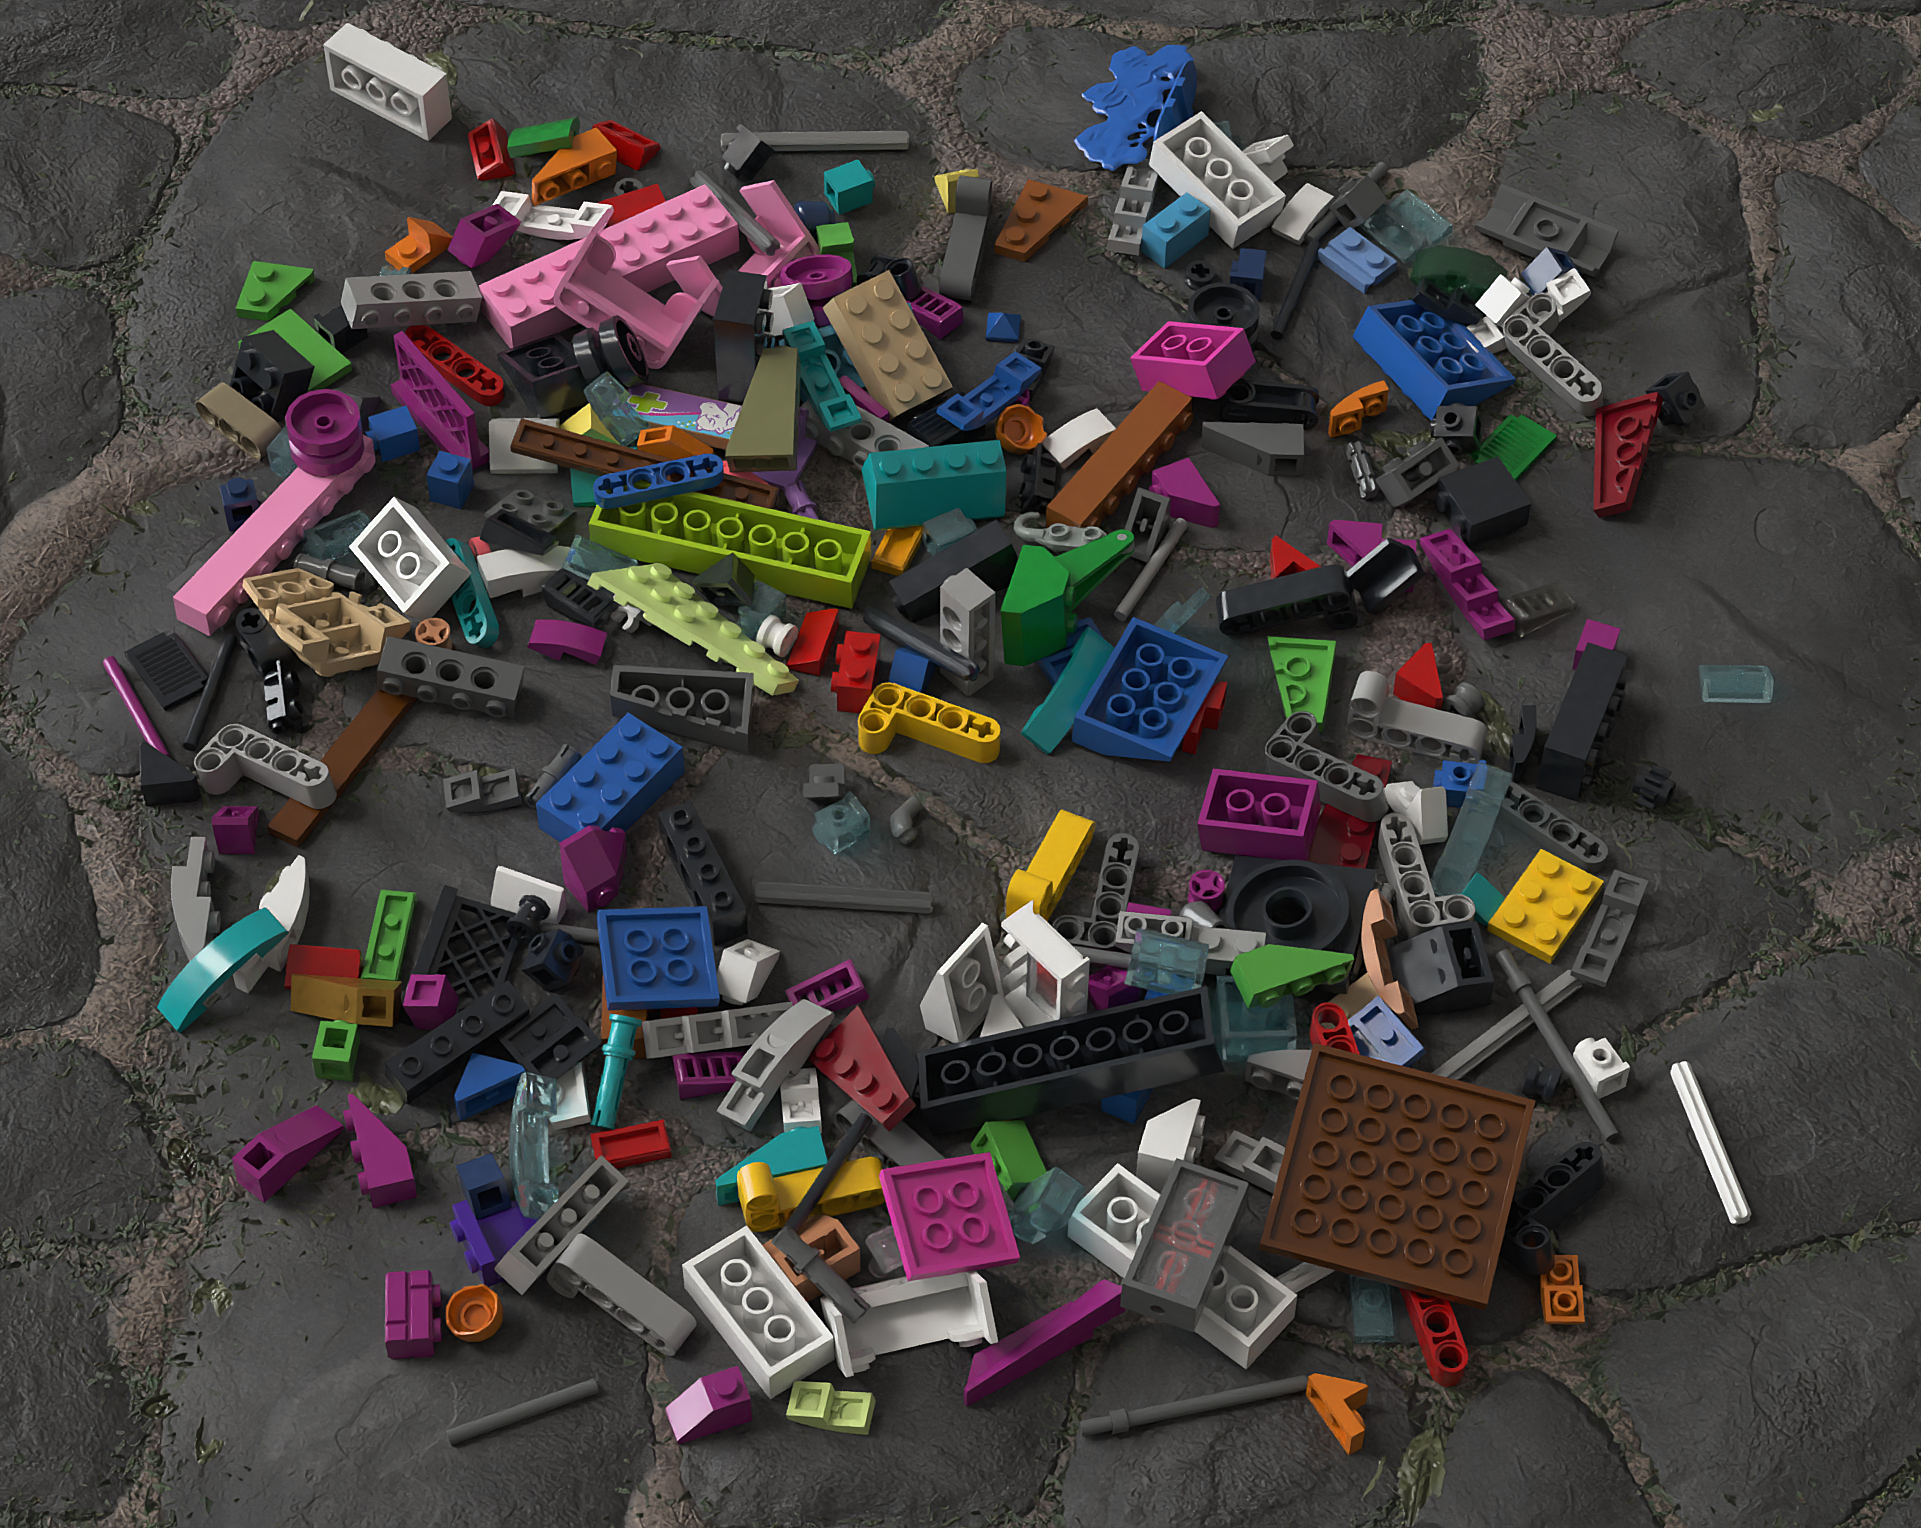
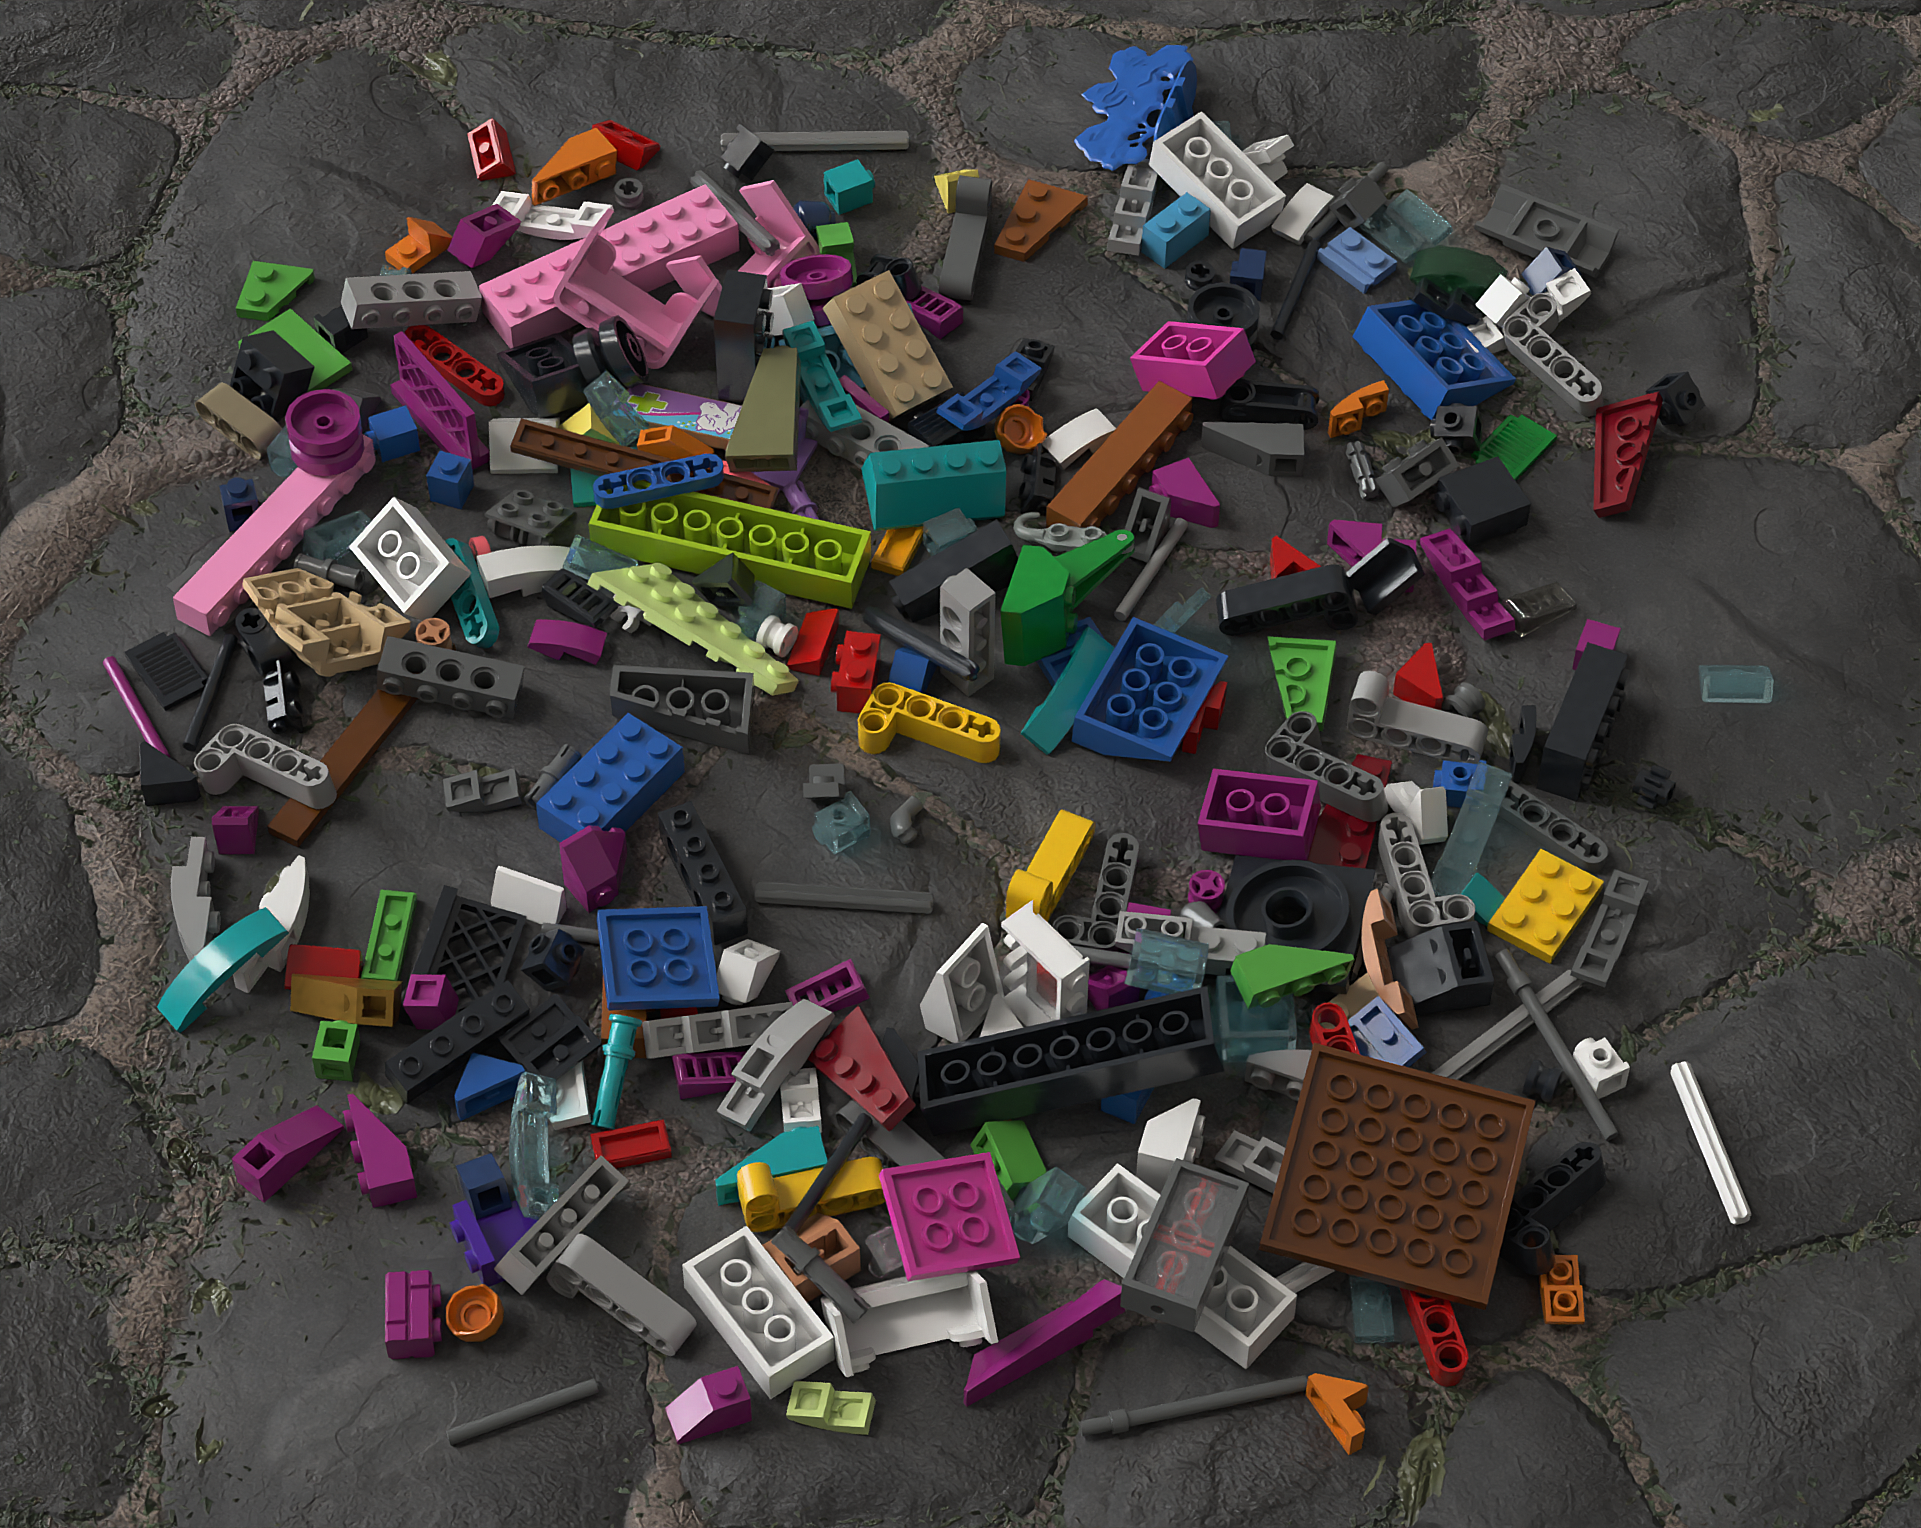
(388, 81): white brick -> none
(516, 533): black slope -> none
(535, 917): black bush -> none
(543, 137): green slope -> none
(633, 203): red slope -> none
(1003, 327): blue slope -> none

